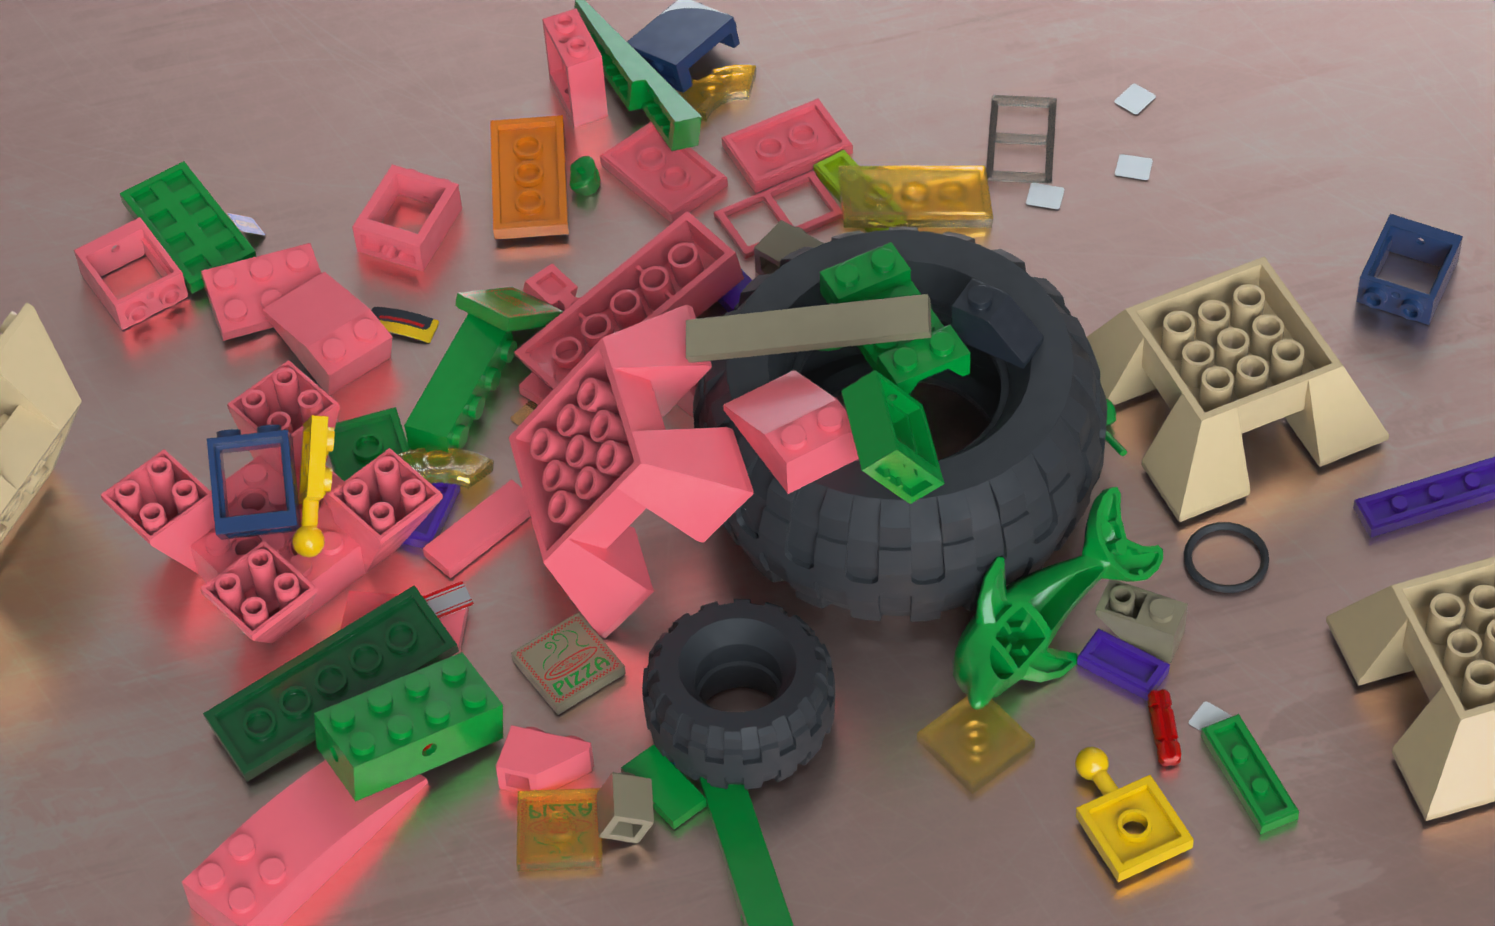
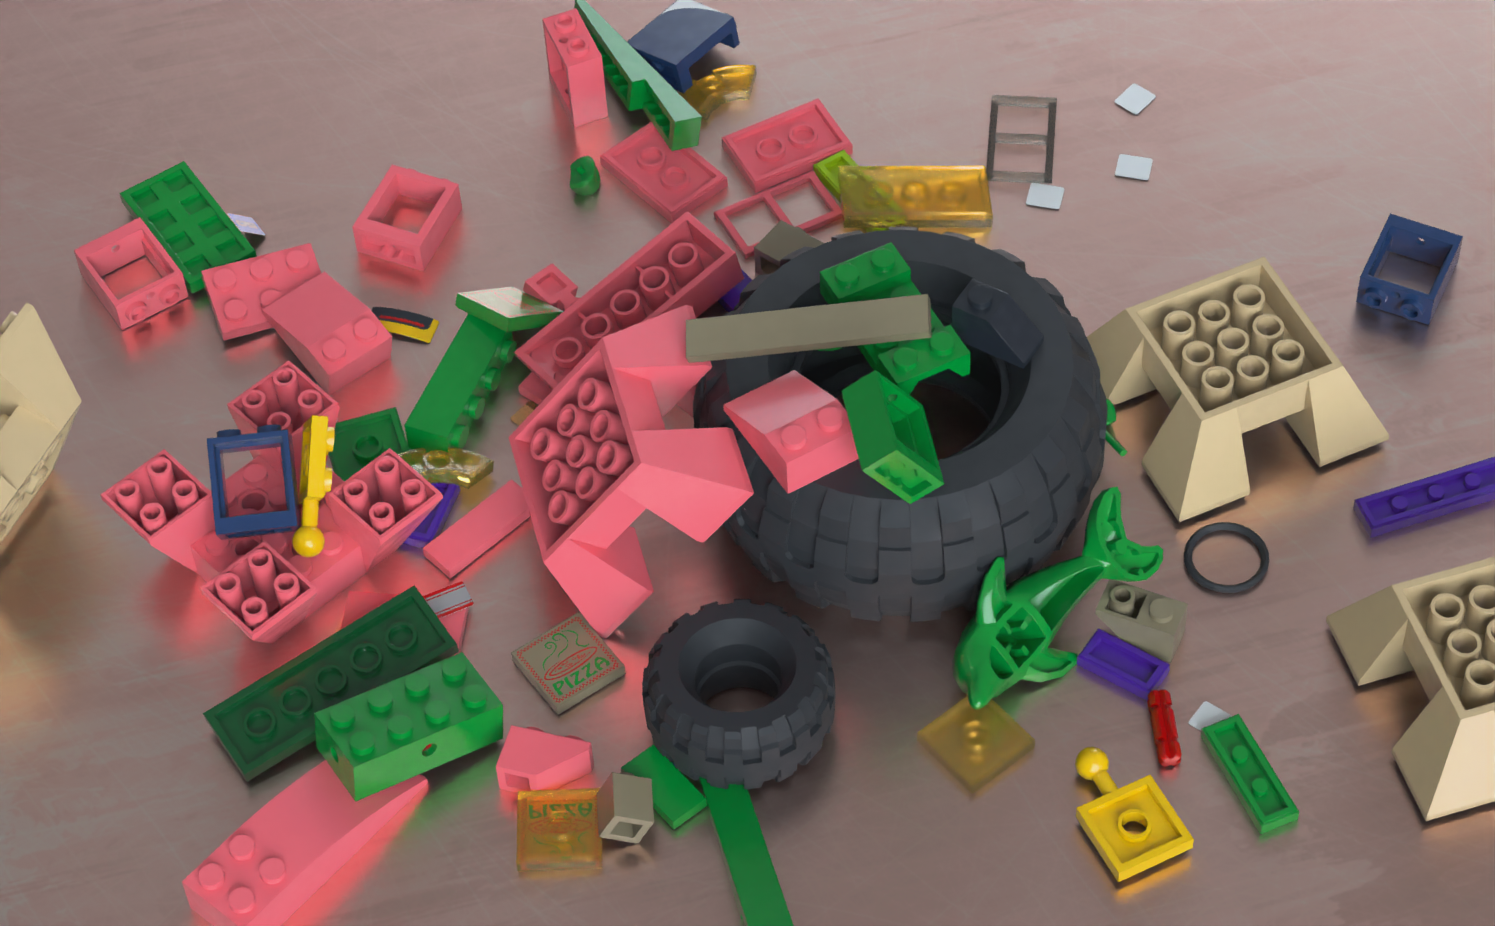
(529, 177): orange plate -> none

